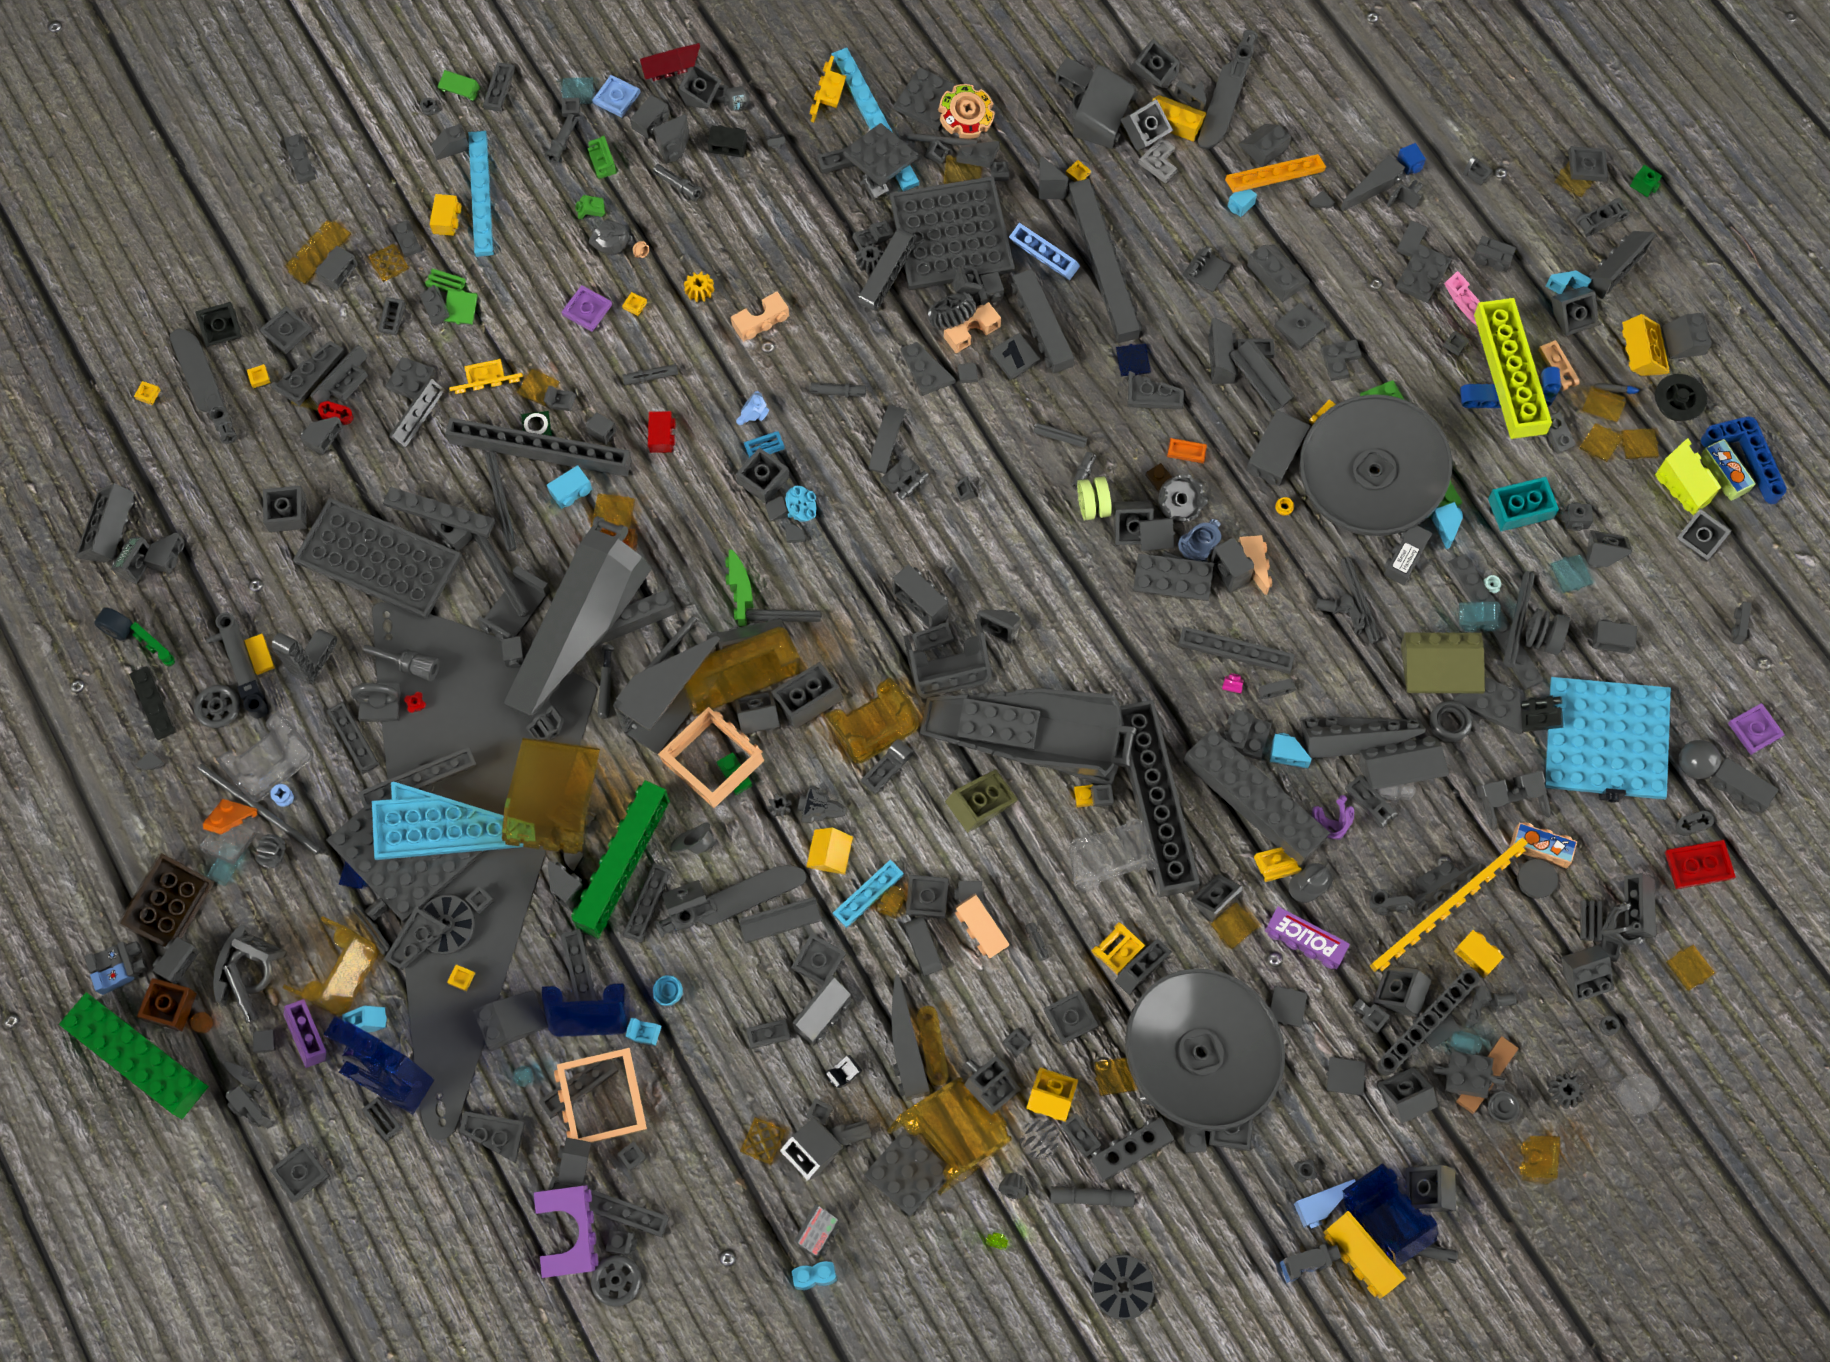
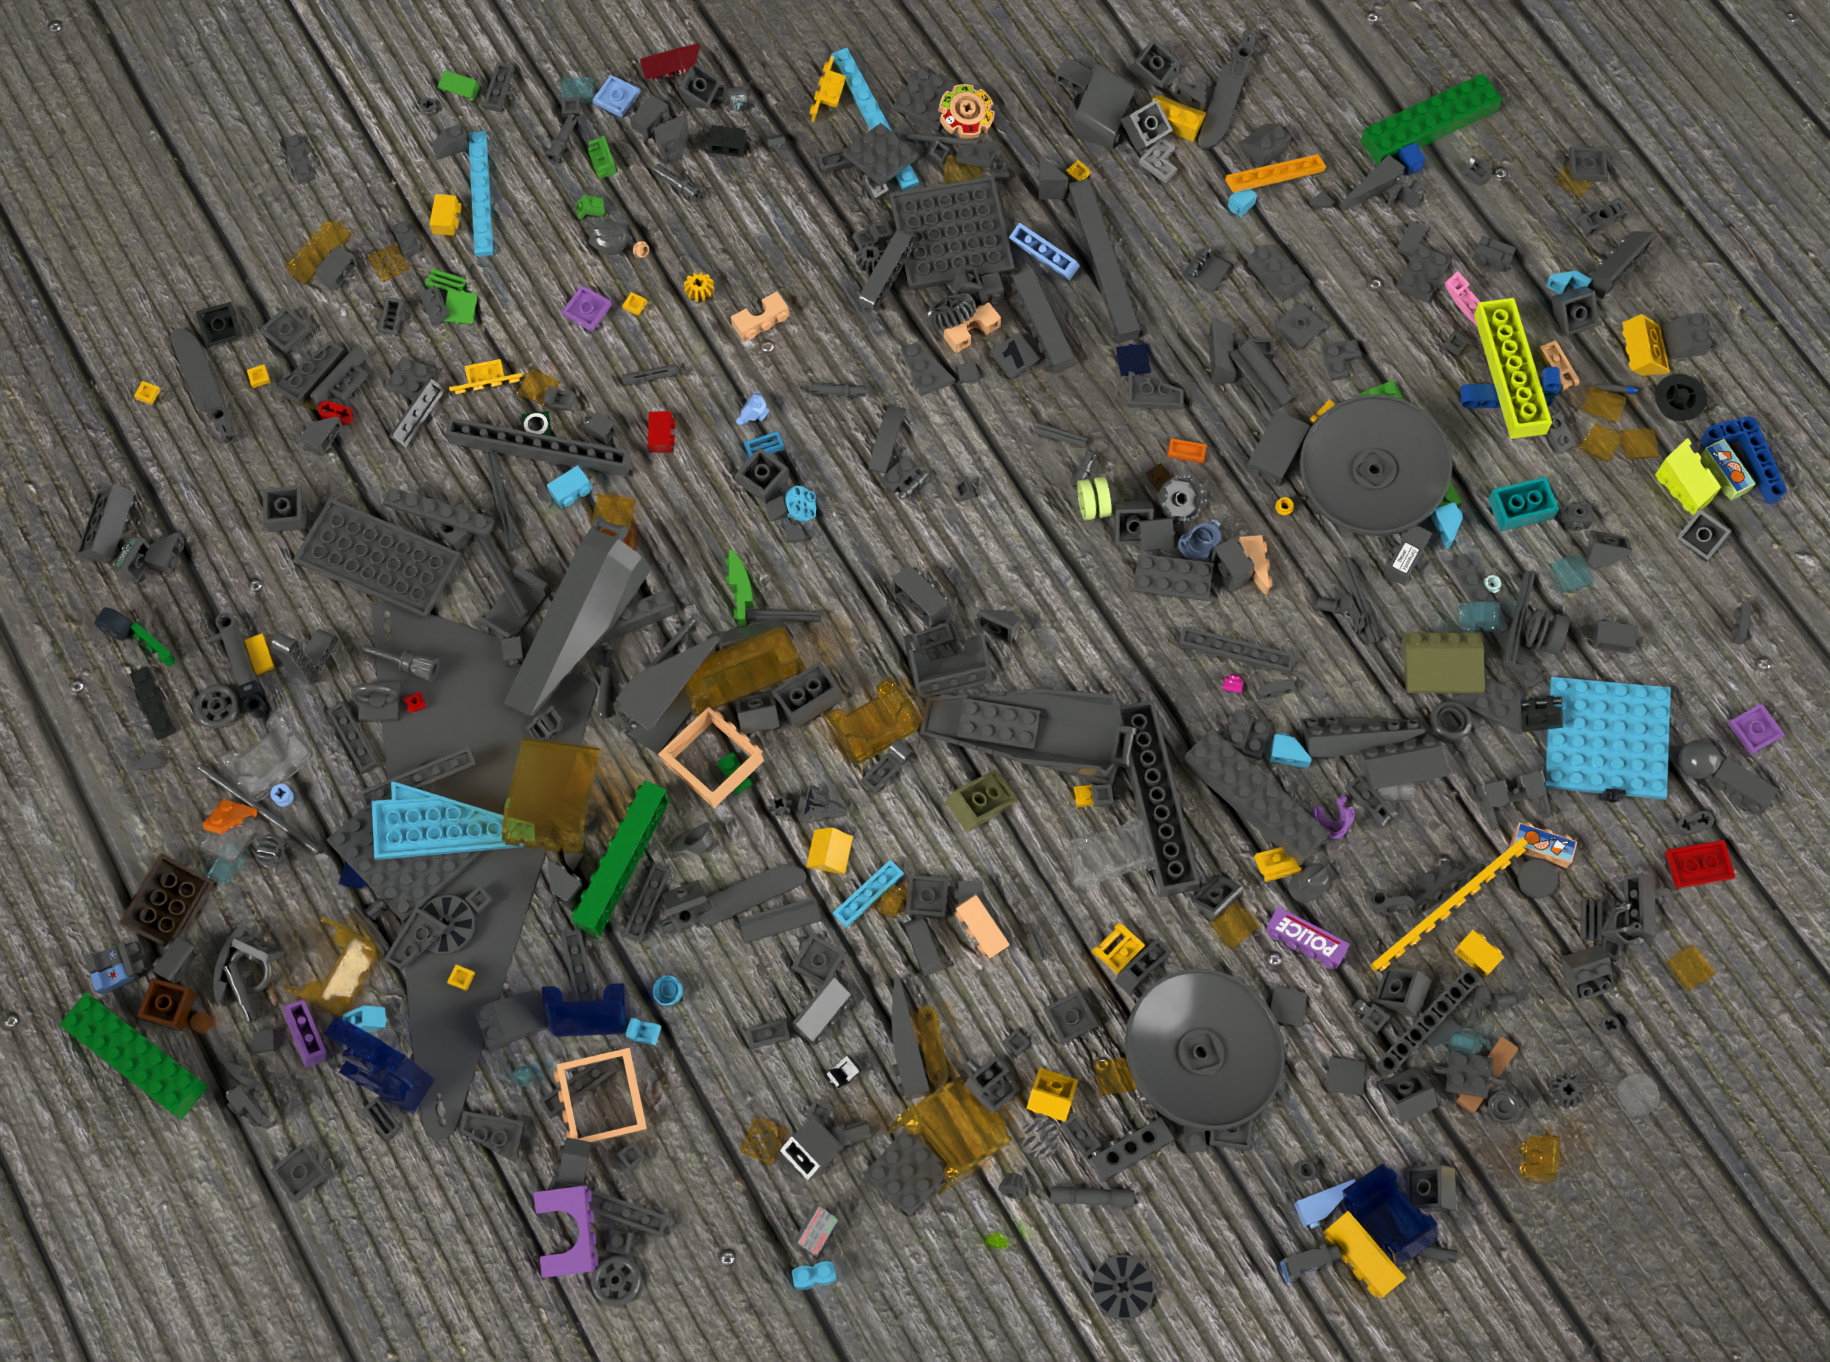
(1432, 118): none -> green brick
(1646, 181): green brick -> none

